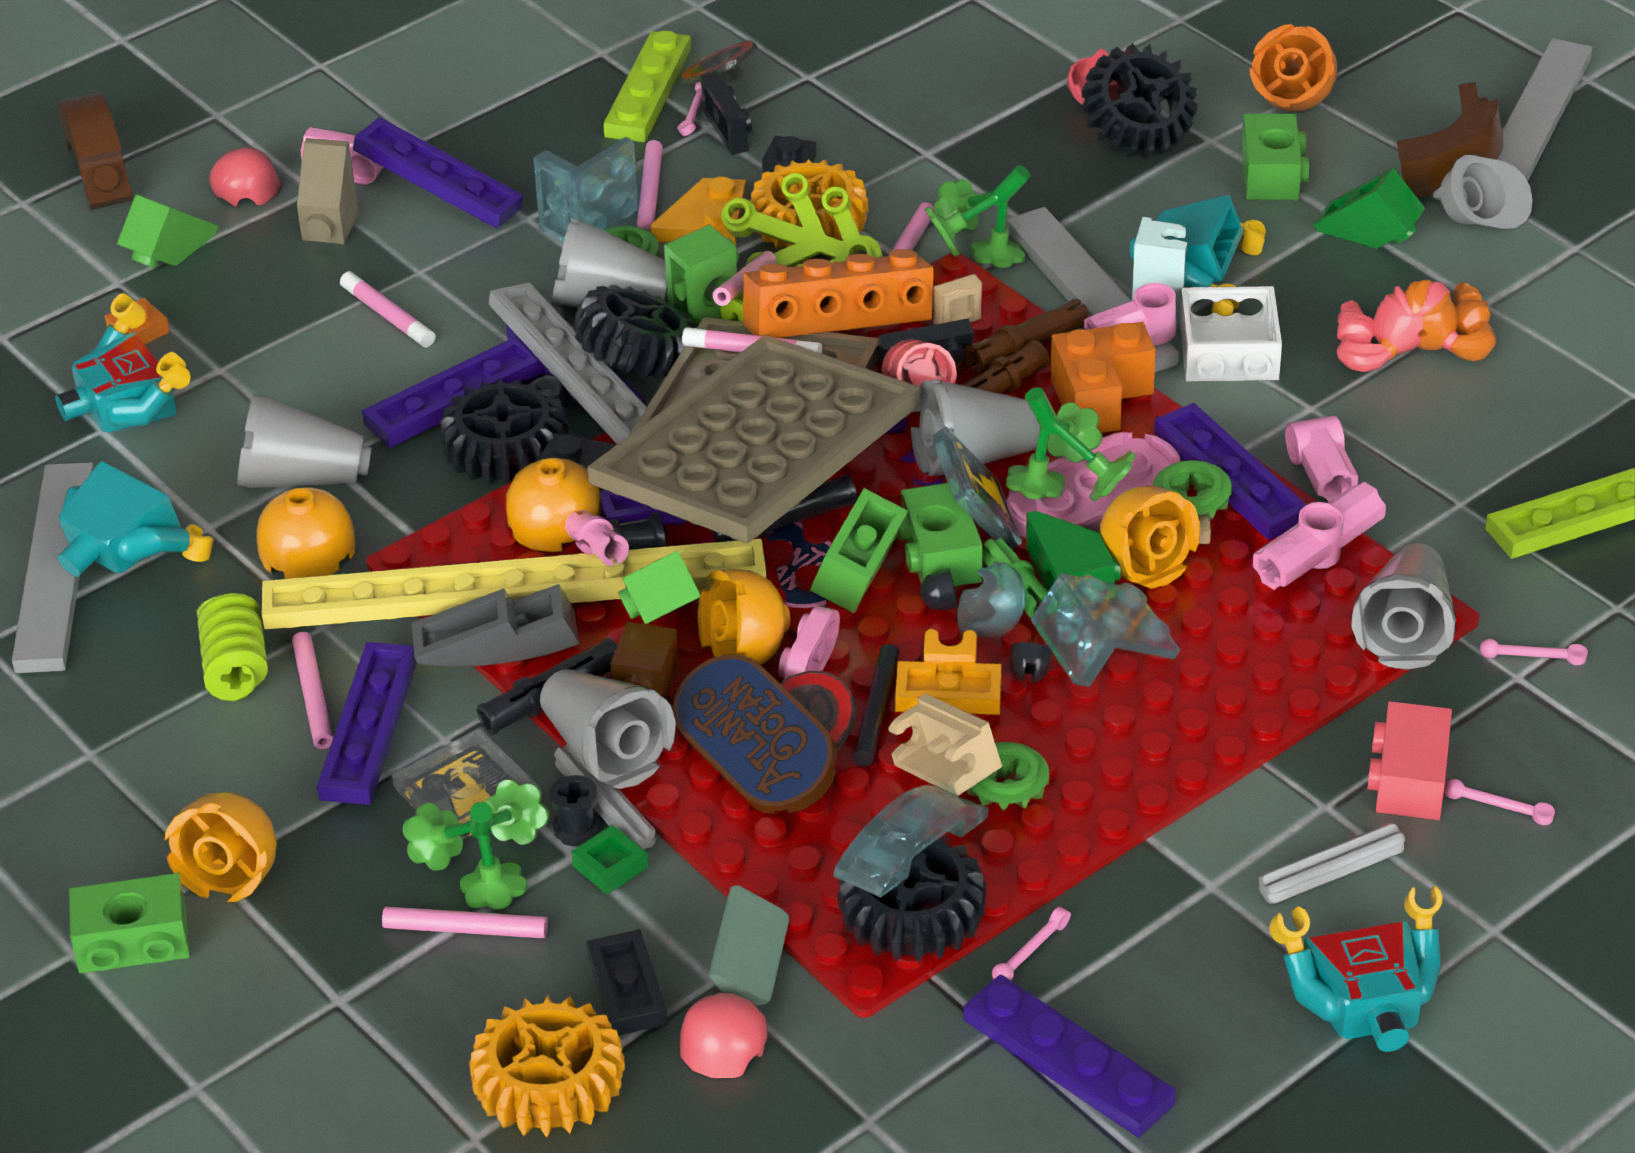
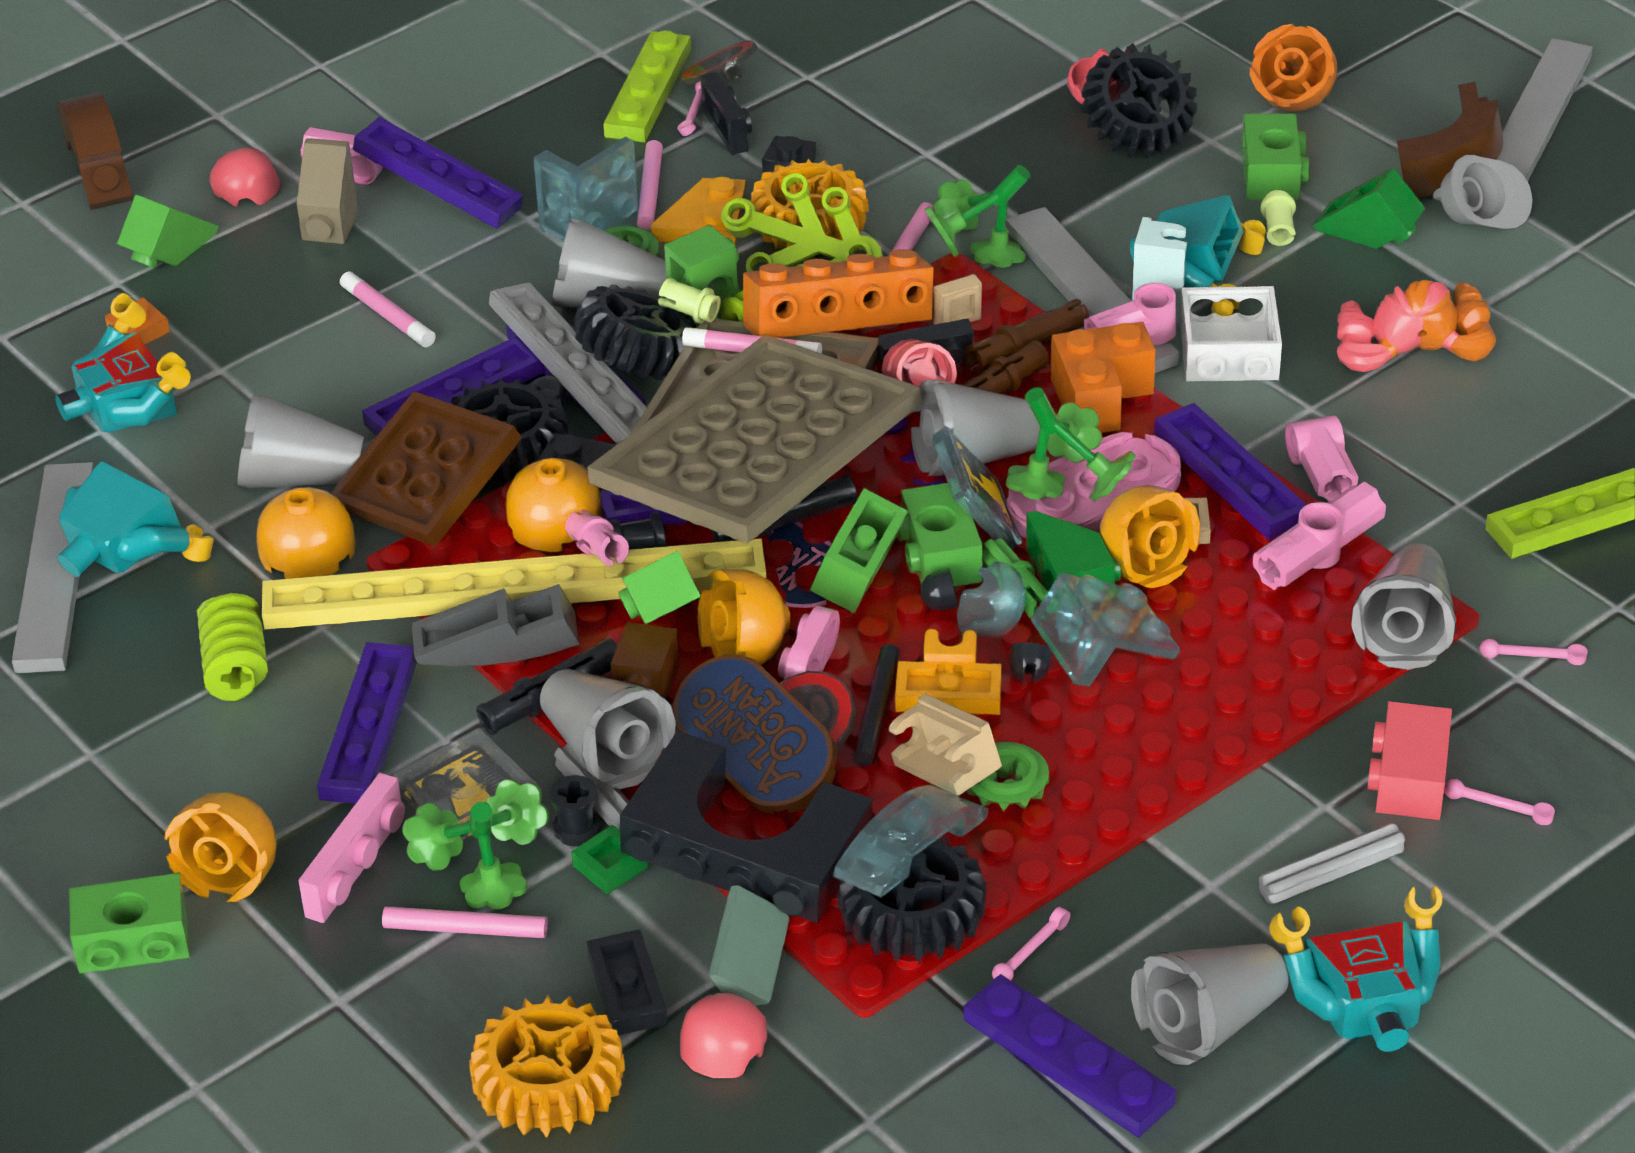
(312, 690): bright pink piece -> none
(351, 848): none -> bright pink plate
(425, 467): none -> reddish brown plate
(689, 300): none -> yellowish green pin
(734, 285): bright pink piece -> none
(789, 870): none -> black arch
(1204, 996): none -> light grey cone
(1210, 481): bright green gear -> none
(1278, 211): none -> yellowish green pin

